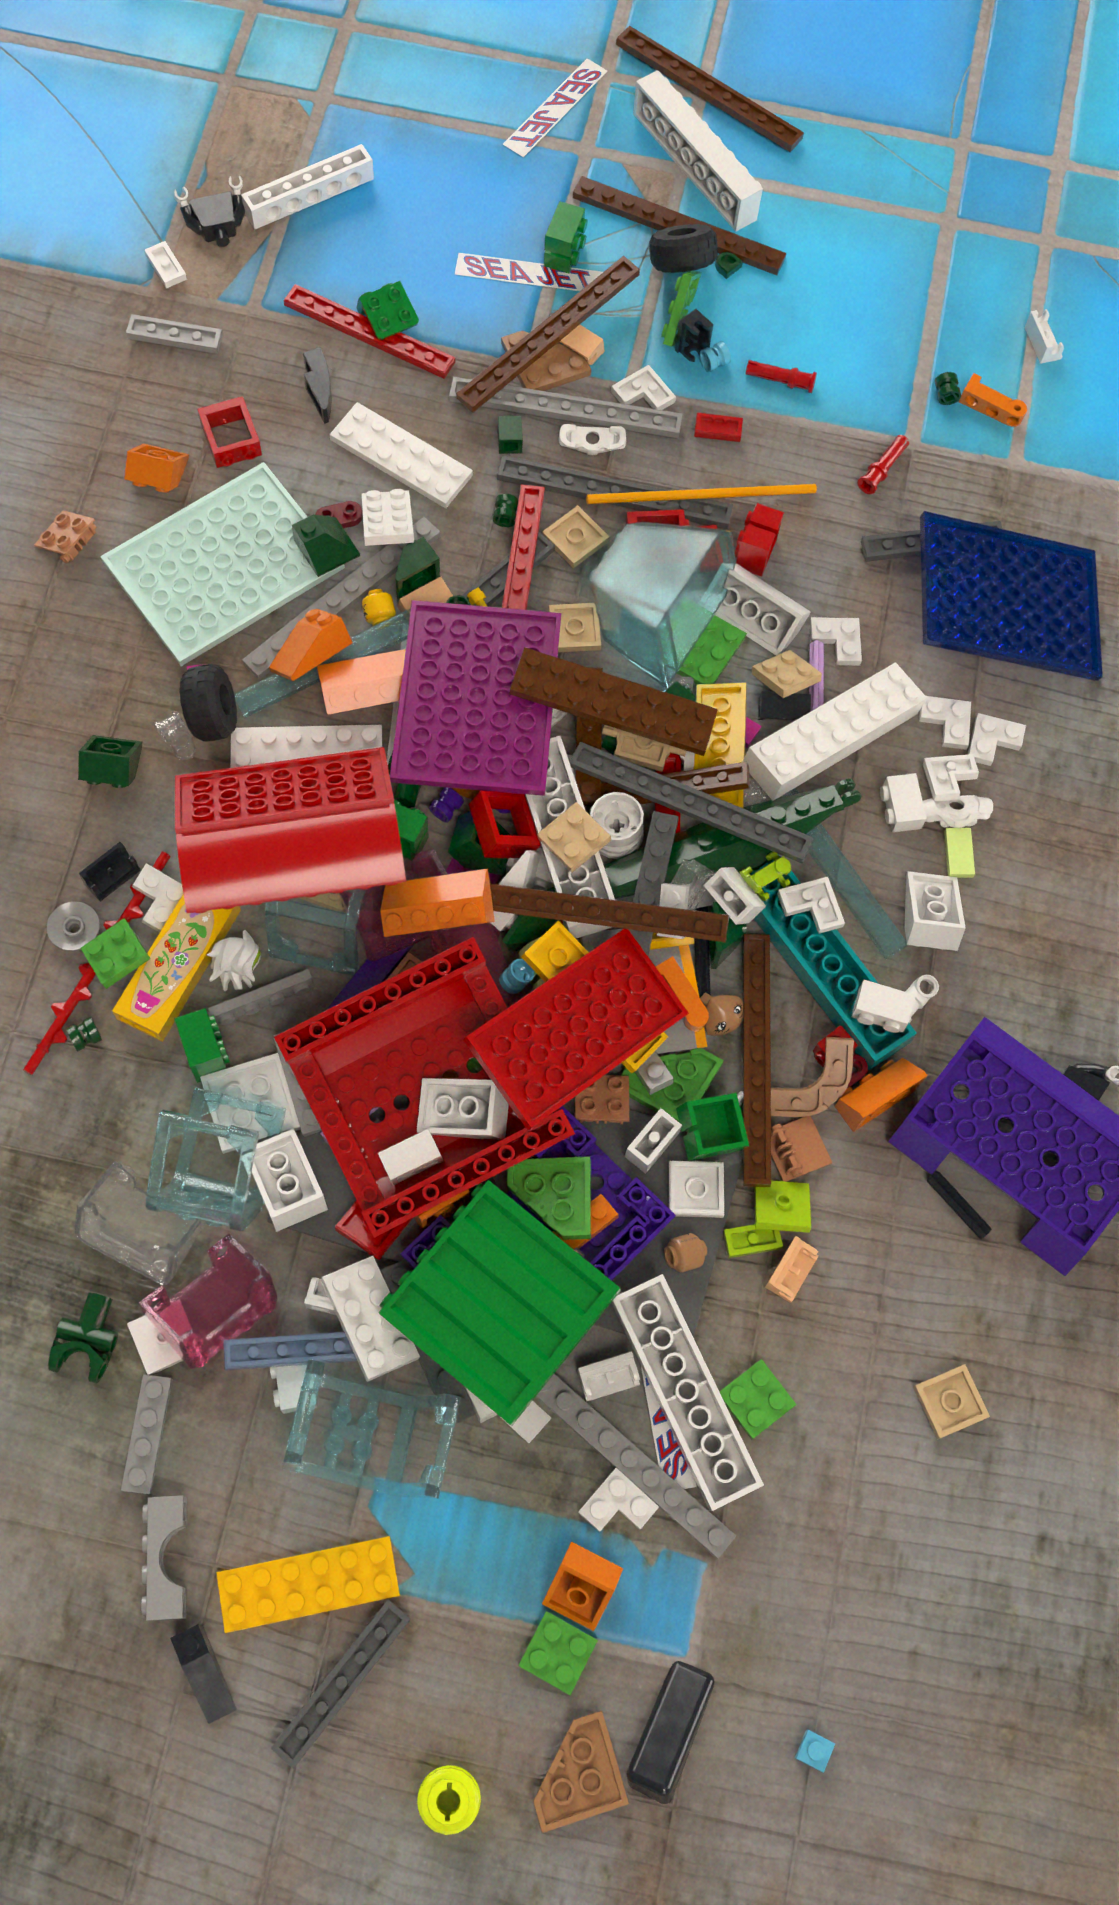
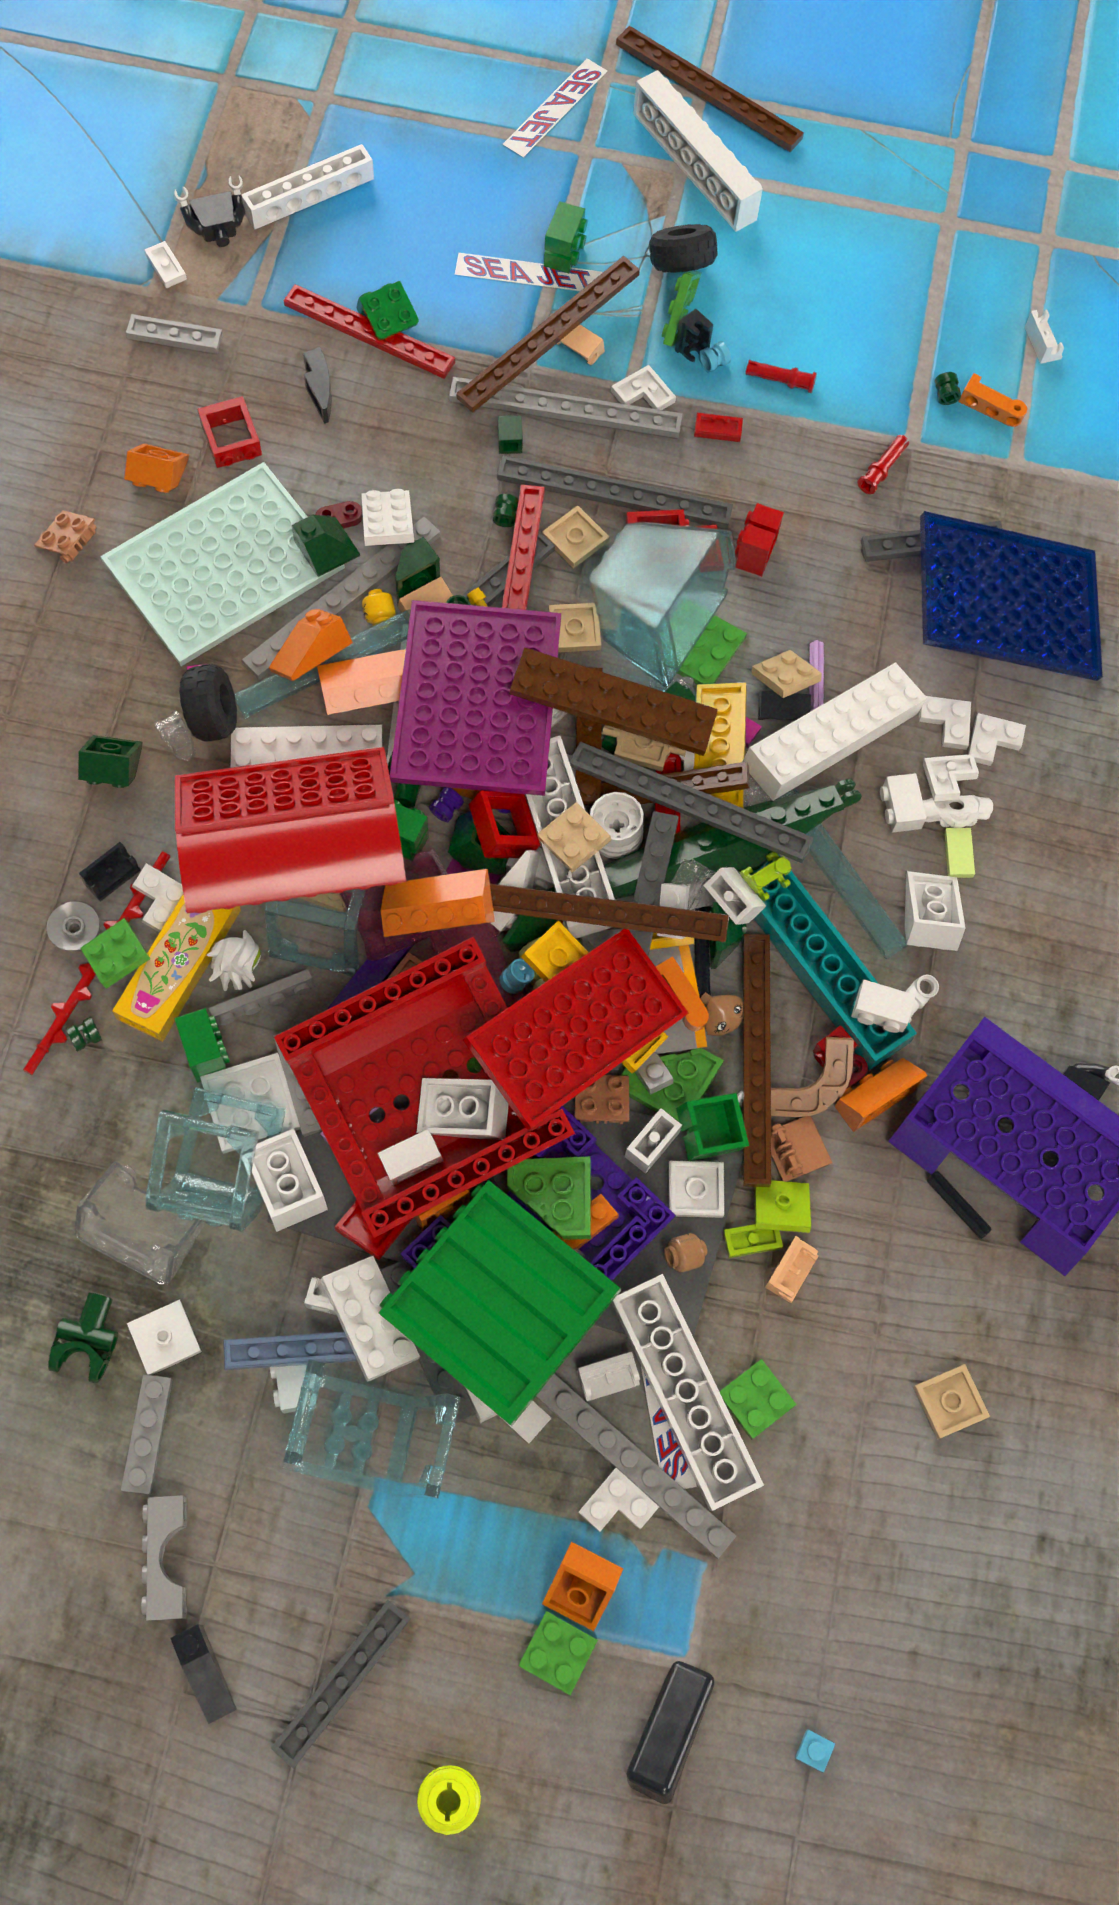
(214, 1305): clear pink windscreen -> none
(307, 1584): yellow plate -> none
(401, 455): white plate -> none
(553, 369): medium nougat plate -> none
(582, 1776): medium nougat plate -> none
(609, 438): white piece -> none
(660, 217): reddish brown plate -> none
(700, 493): light orange piece -> none
(727, 264): dark green tile -> none
(761, 611): white slope -> none
(817, 898): white plate -> none
(842, 633): white plate -> none

